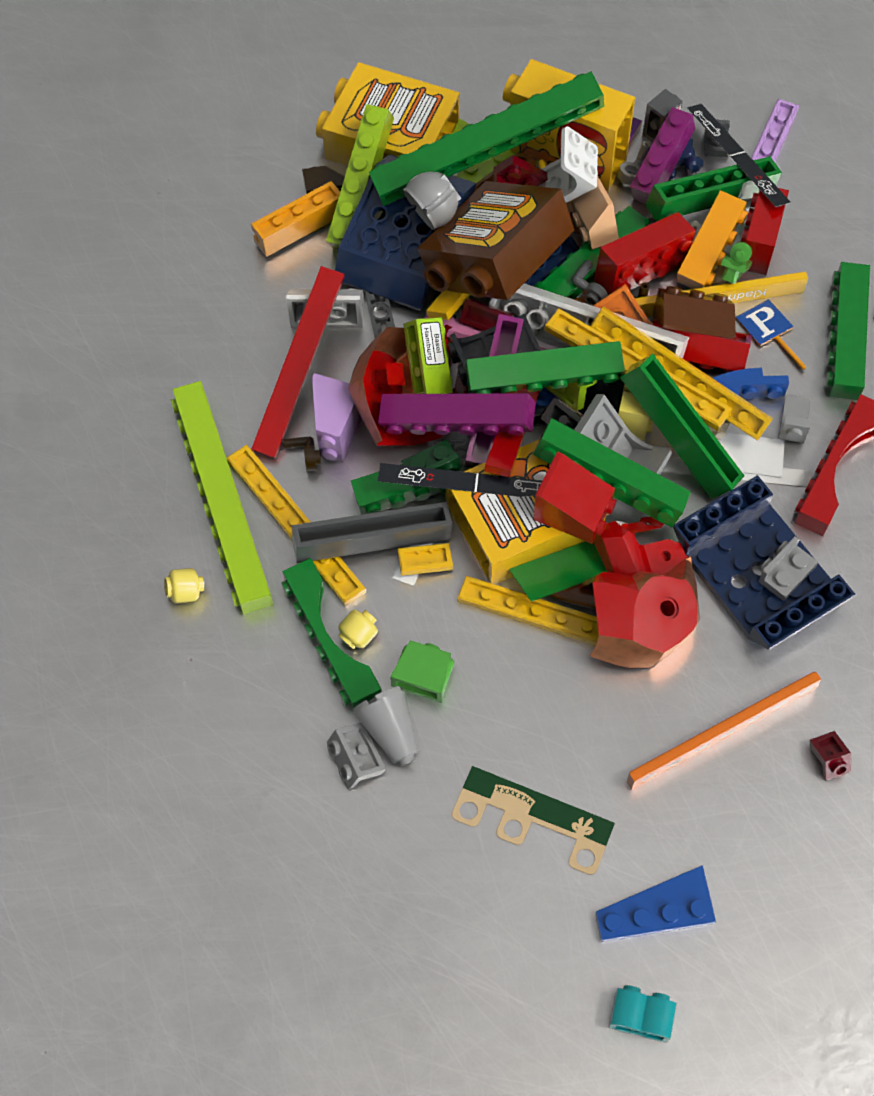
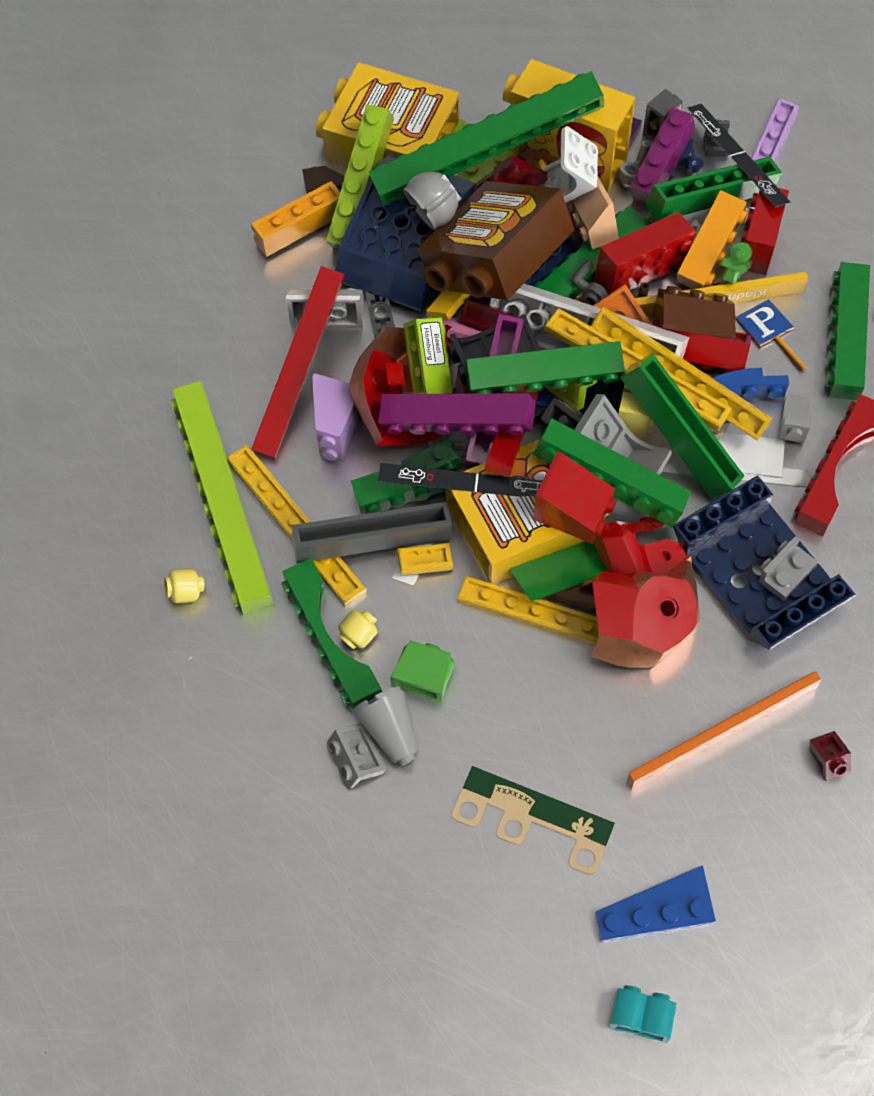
(312, 456): dark brown plate -> none

